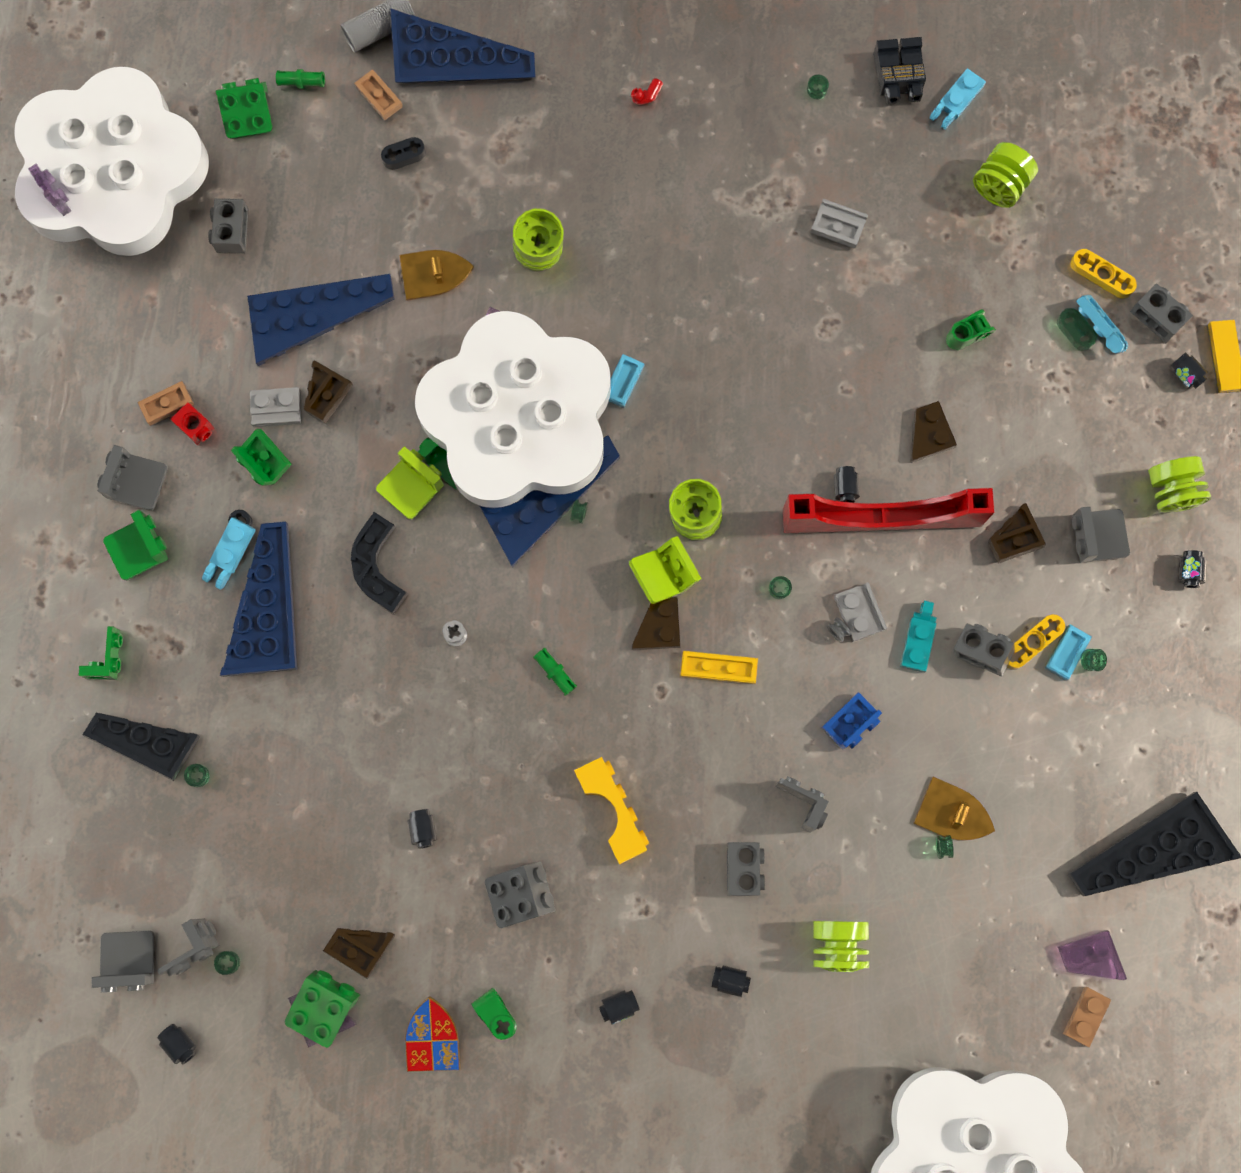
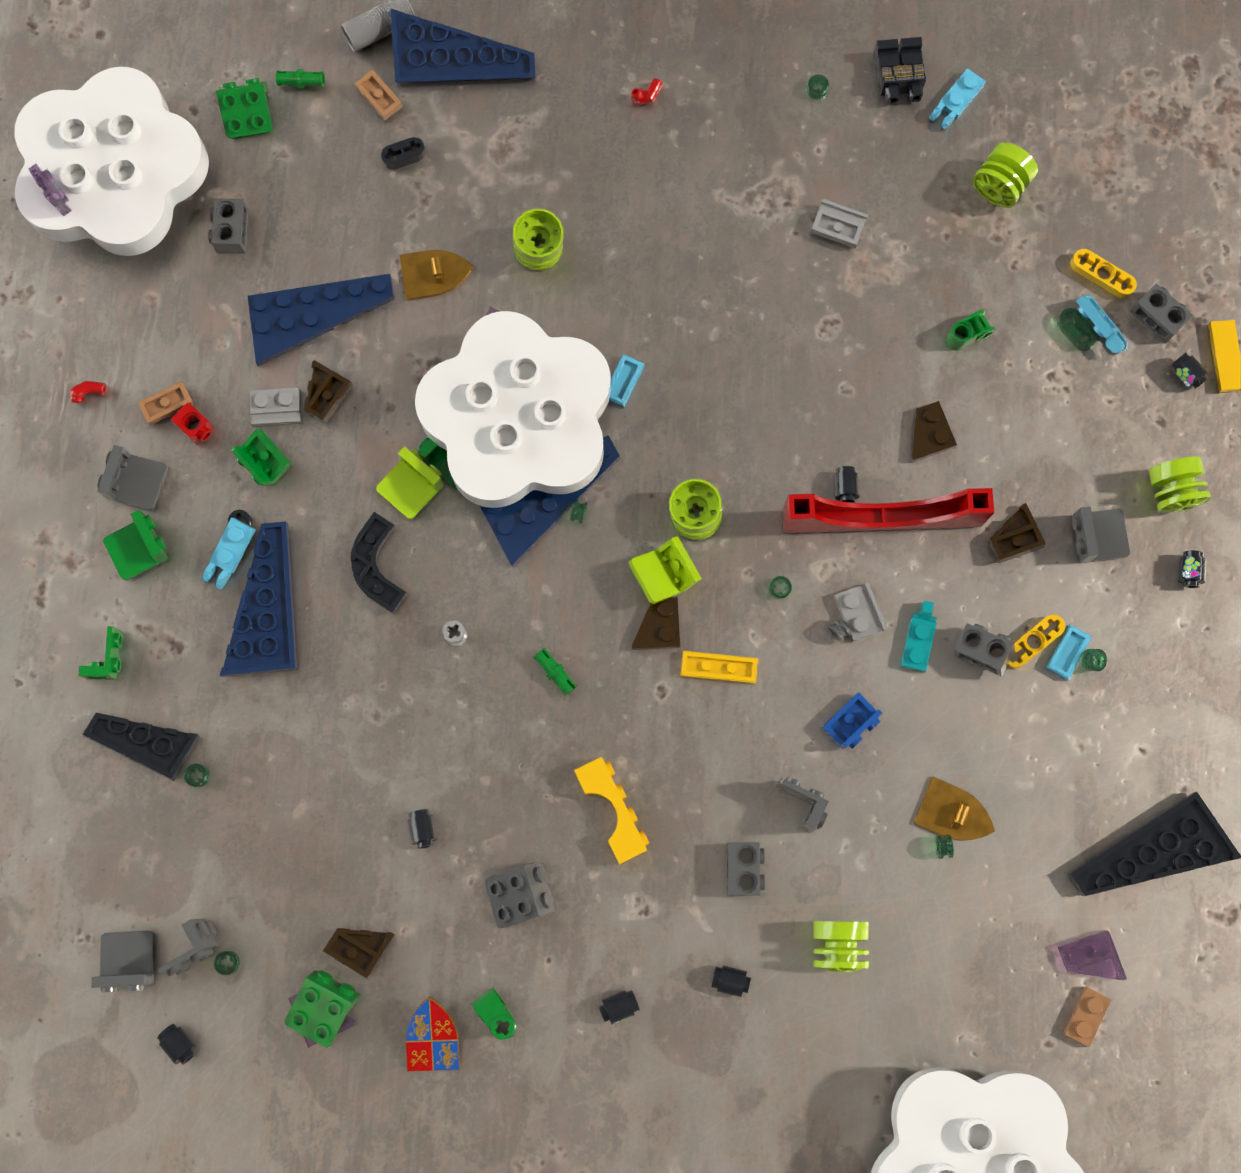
(77, 392): none -> red arm

